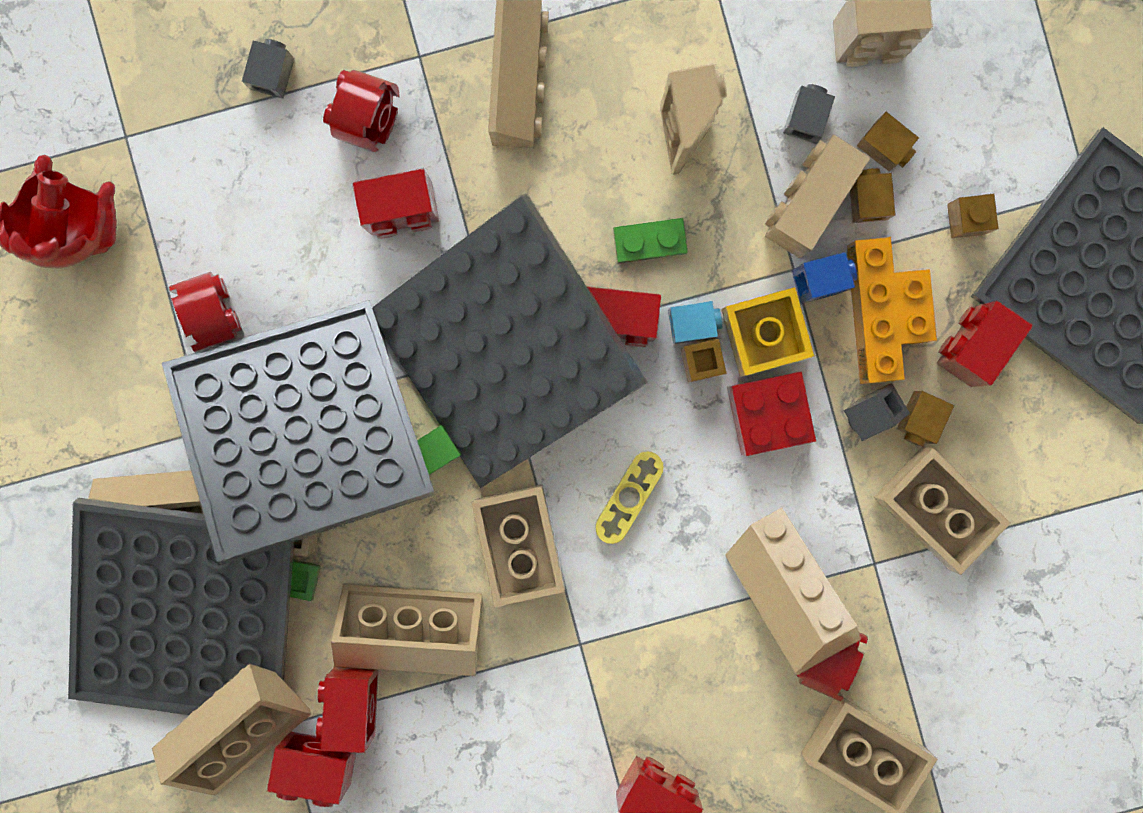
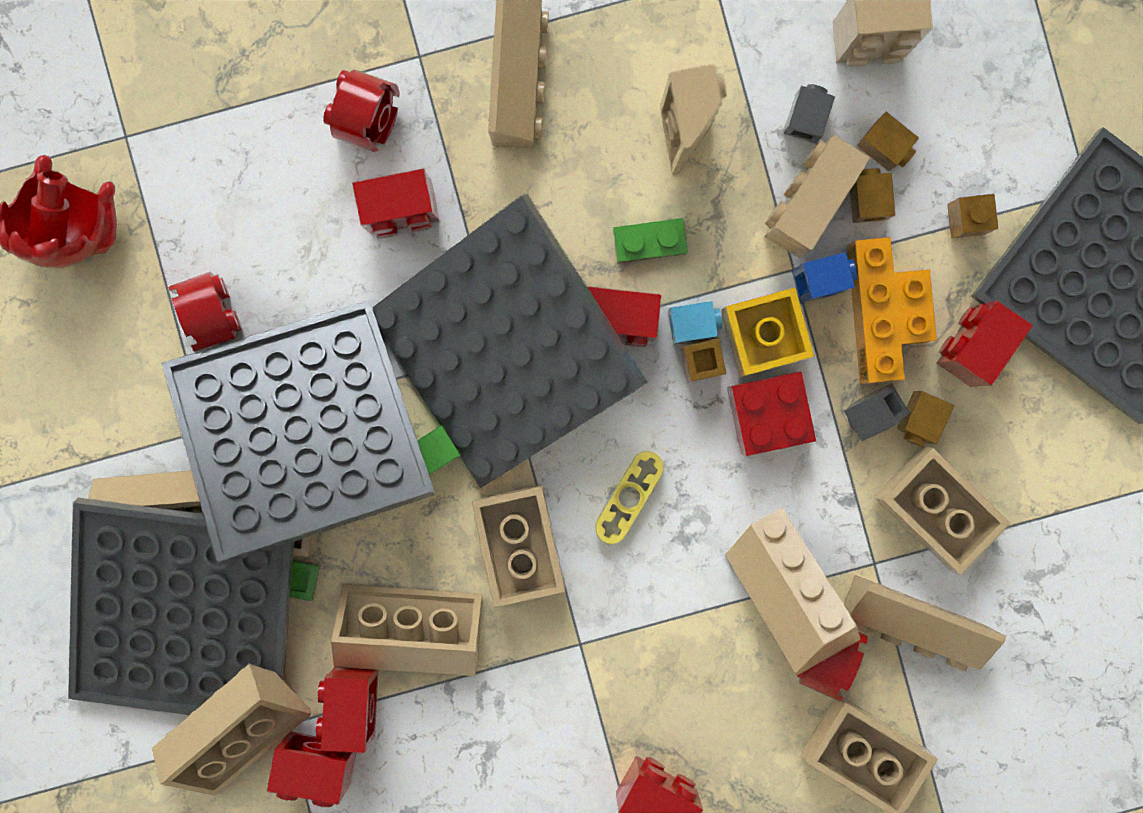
(268, 68): dark grey brick -> none
(921, 624): none -> tan slope

